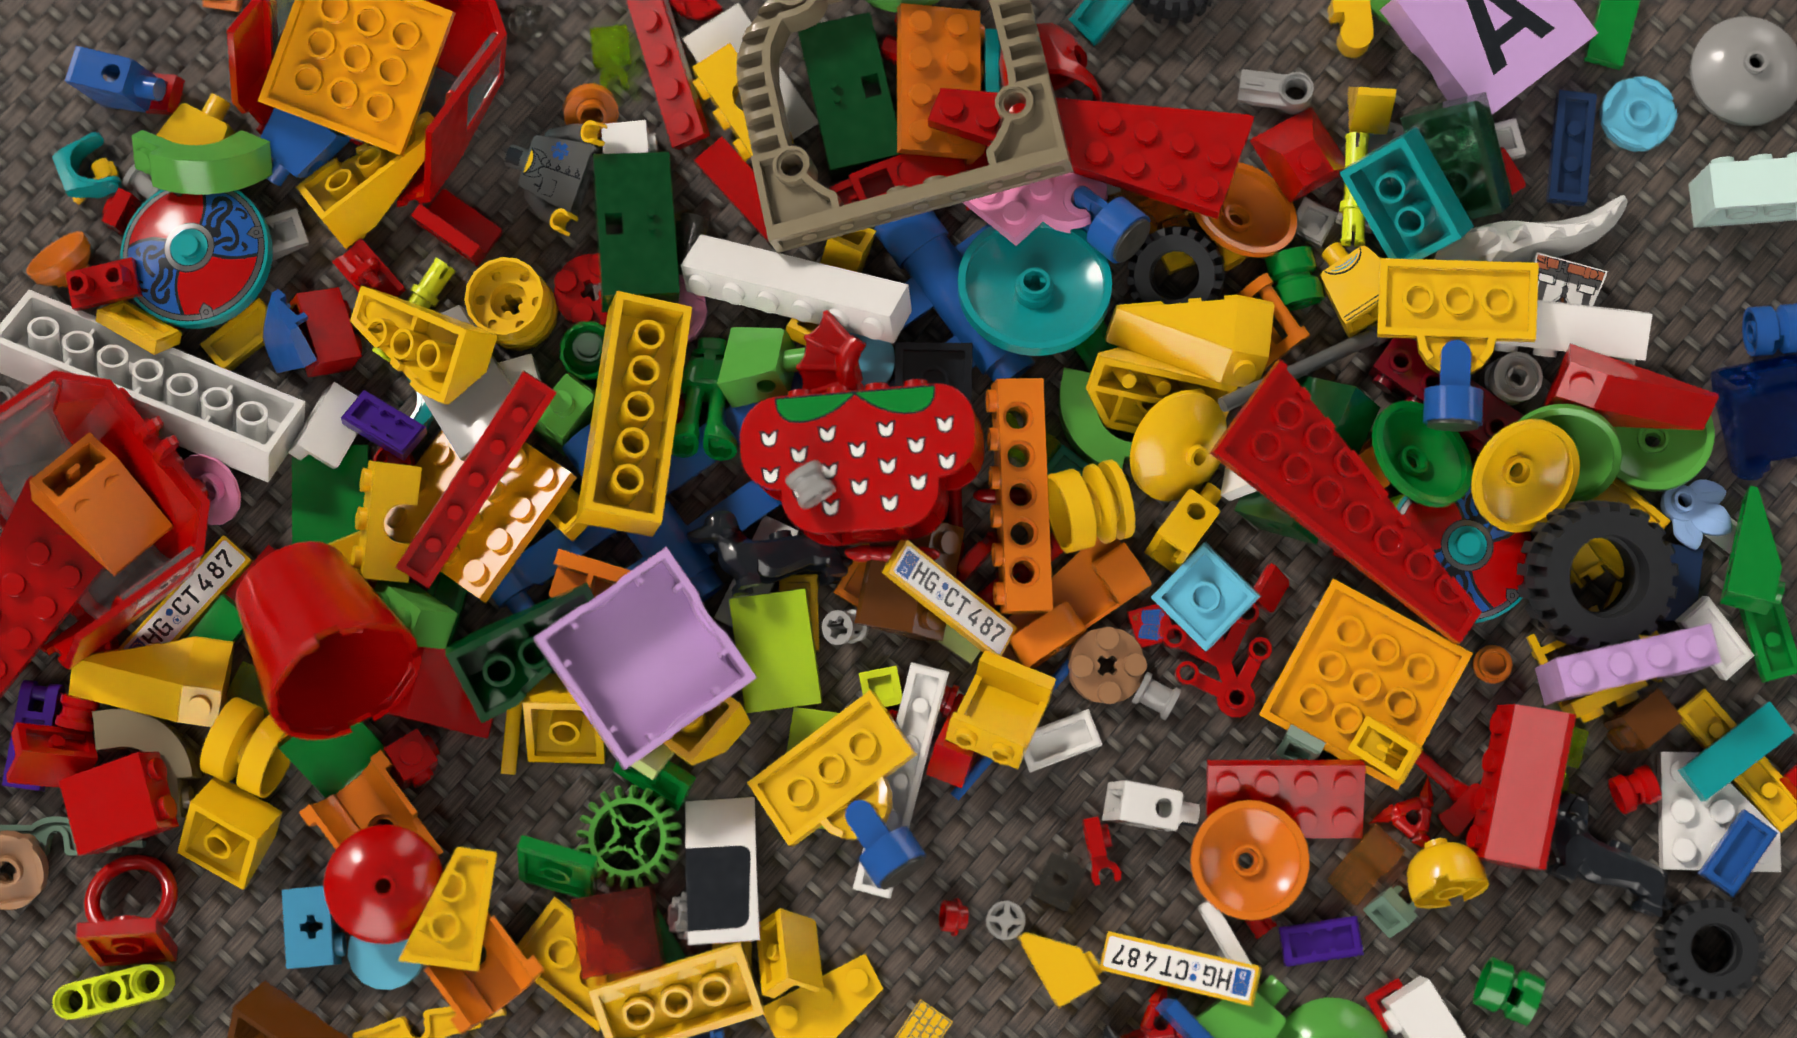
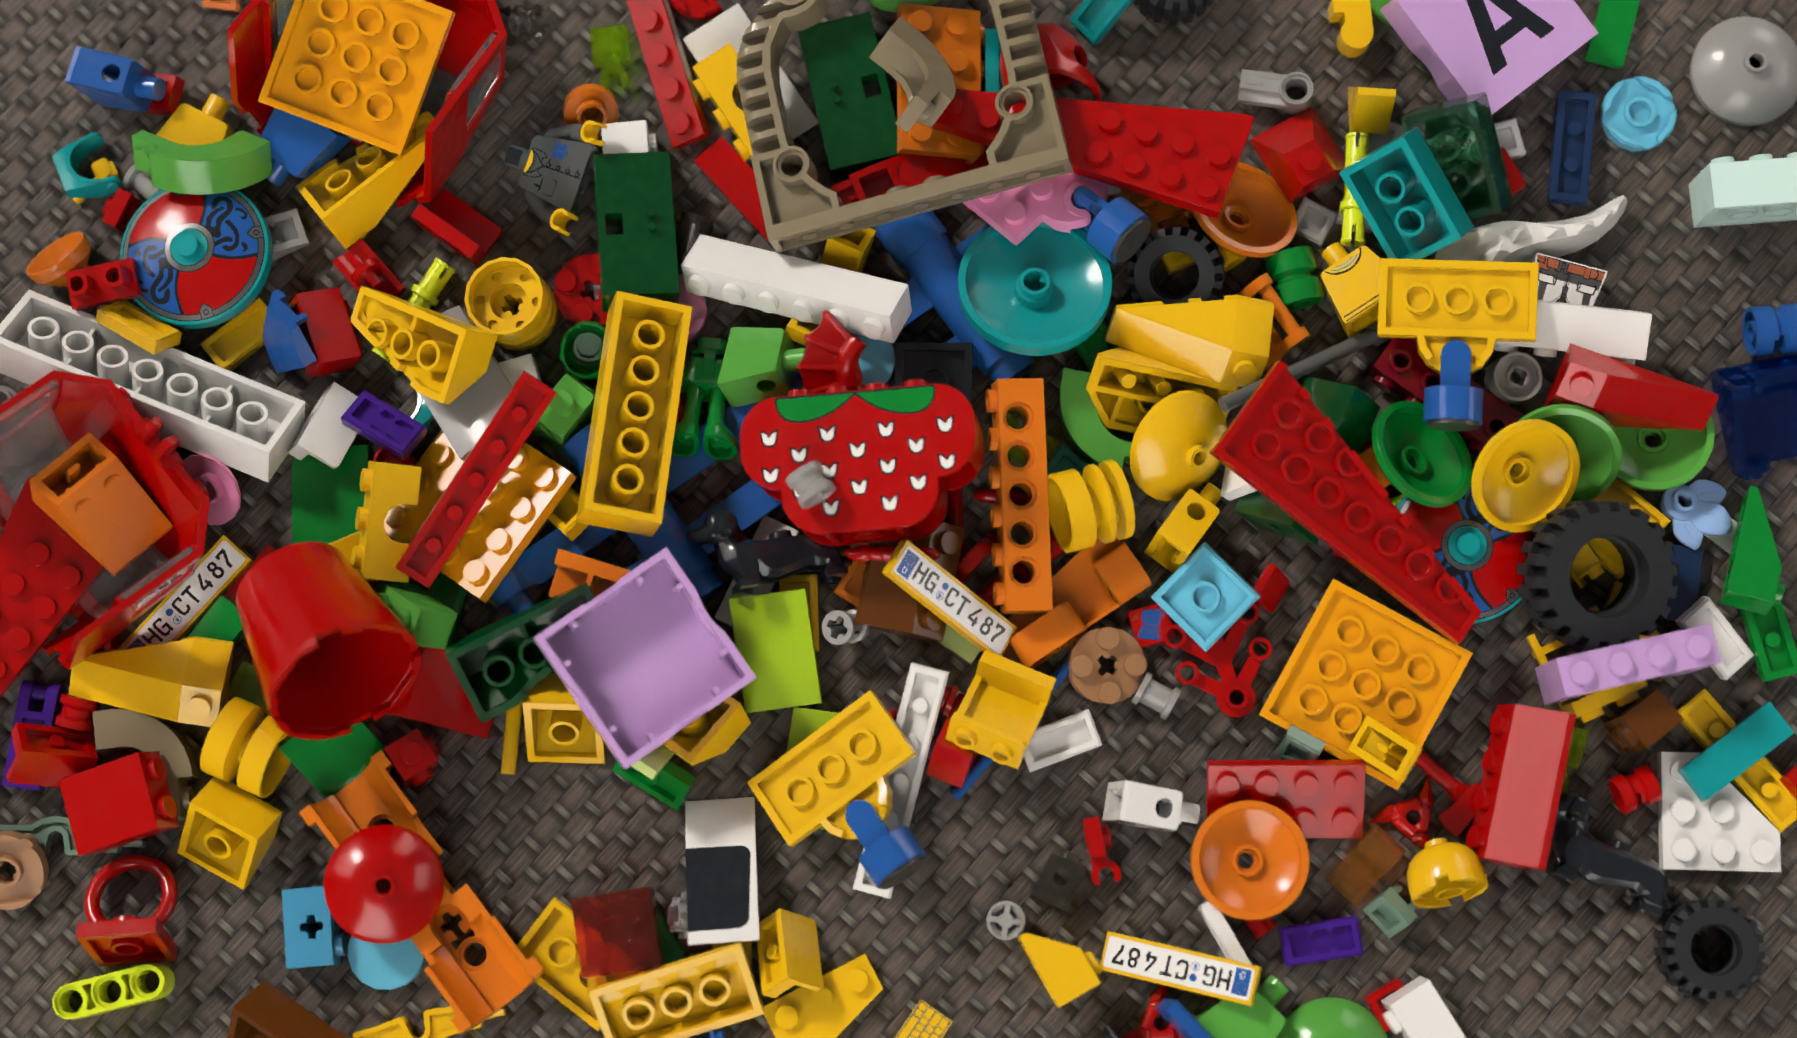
(456, 914): yellow wing -> none
(557, 867): green tile -> none
(658, 820): bright green gear -> none
(884, 683): neon yellow plate -> none
(919, 71): none -> dark tan arch
(953, 916): red plate -> none
(1492, 664): orange plate -> none
(1496, 984): green wheel -> none
(1737, 853): blue tile -> none

